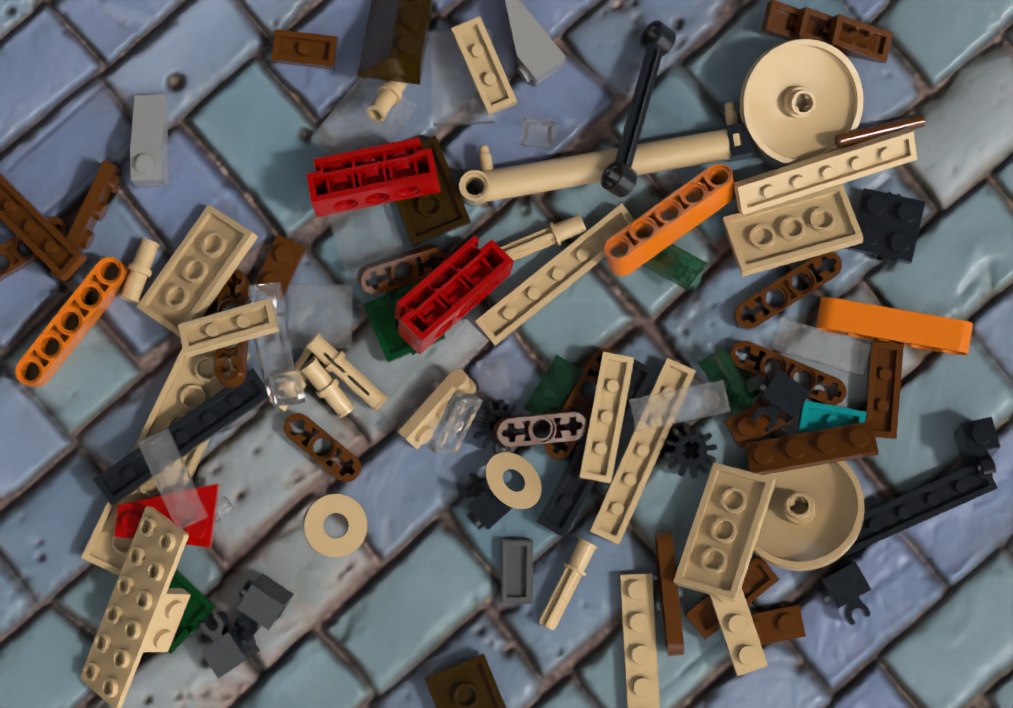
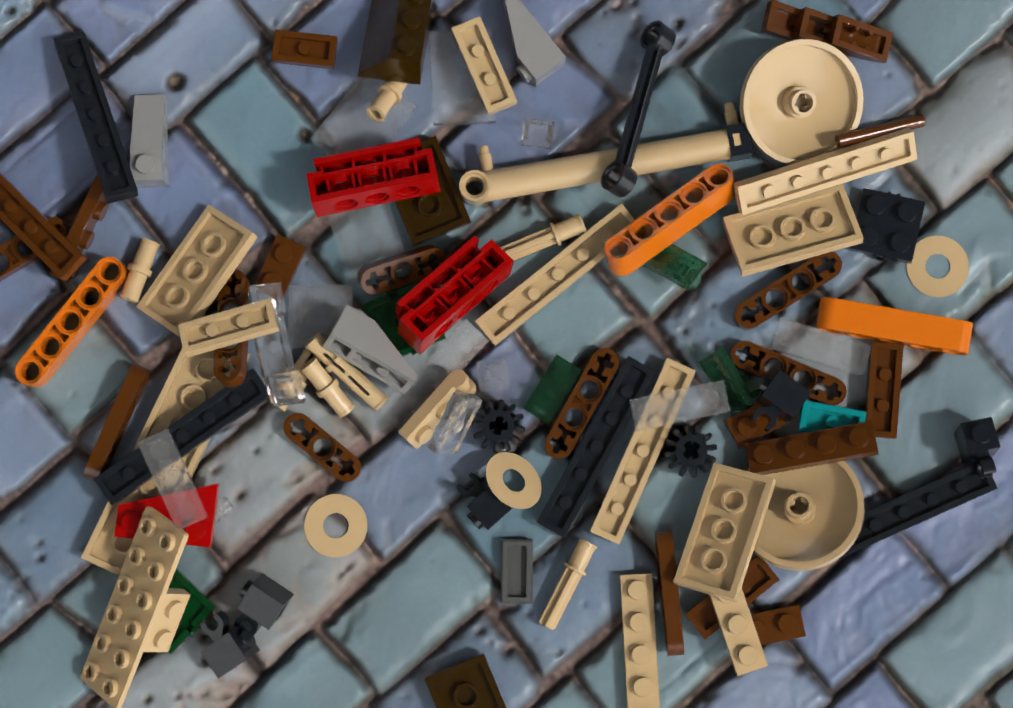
(95, 117): none -> black plate
(117, 421): none -> reddish brown beam
(366, 346): none -> light grey slope
(562, 417): reddish brown beam -> none
(606, 417): tan plate -> none
(845, 587): black brick -> none
(958, 266): none -> tan piece

